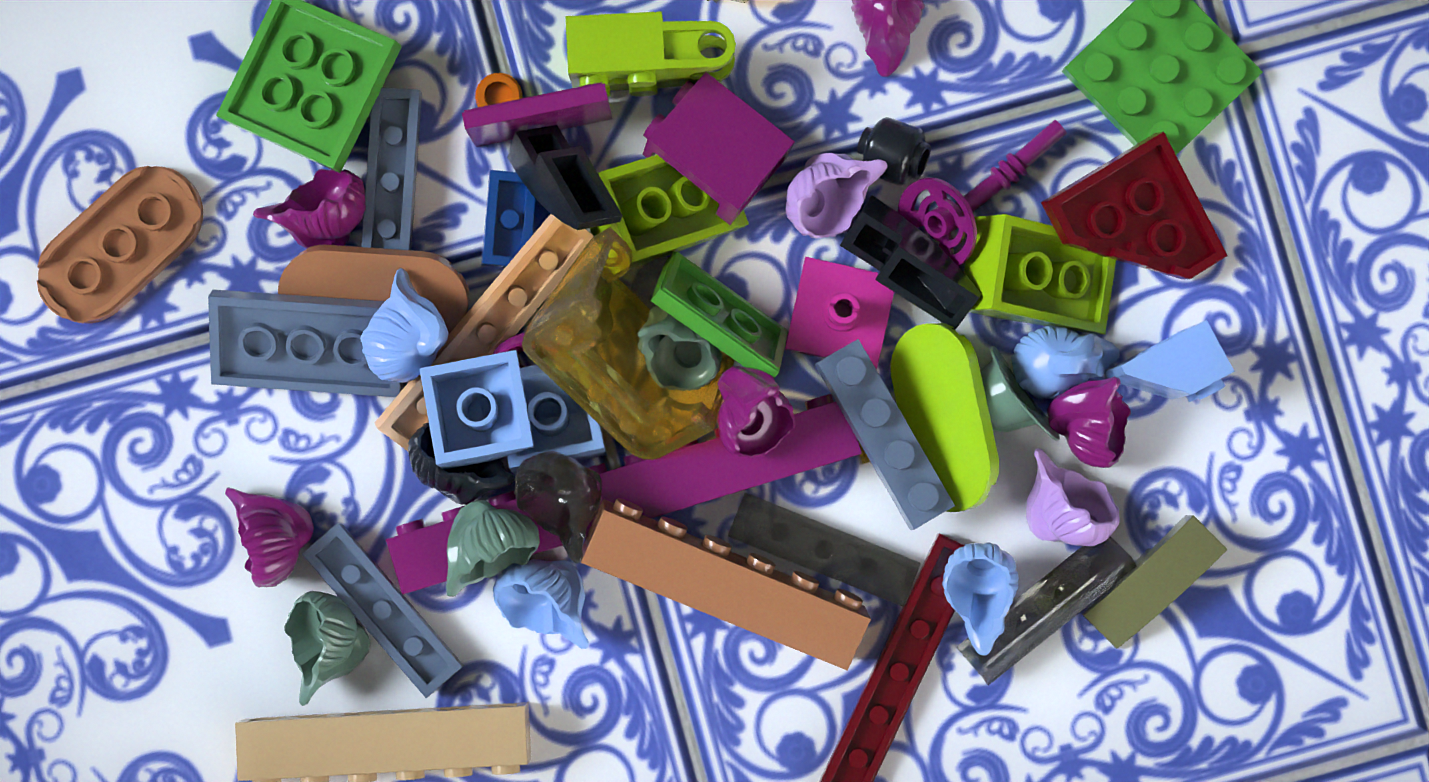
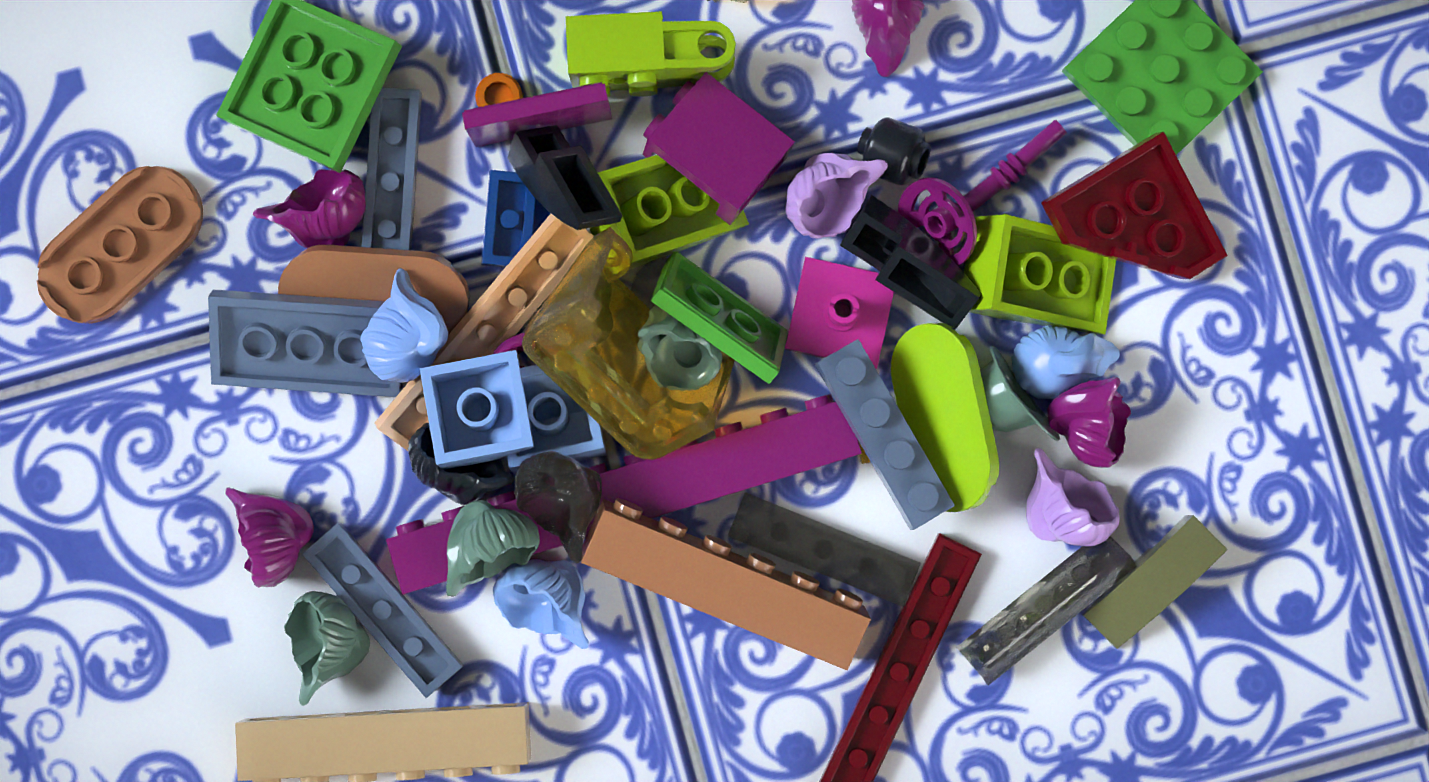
(753, 412): magenta hair -> none
(981, 588): light blue hair -> none
(1179, 366): light blue slope -> none

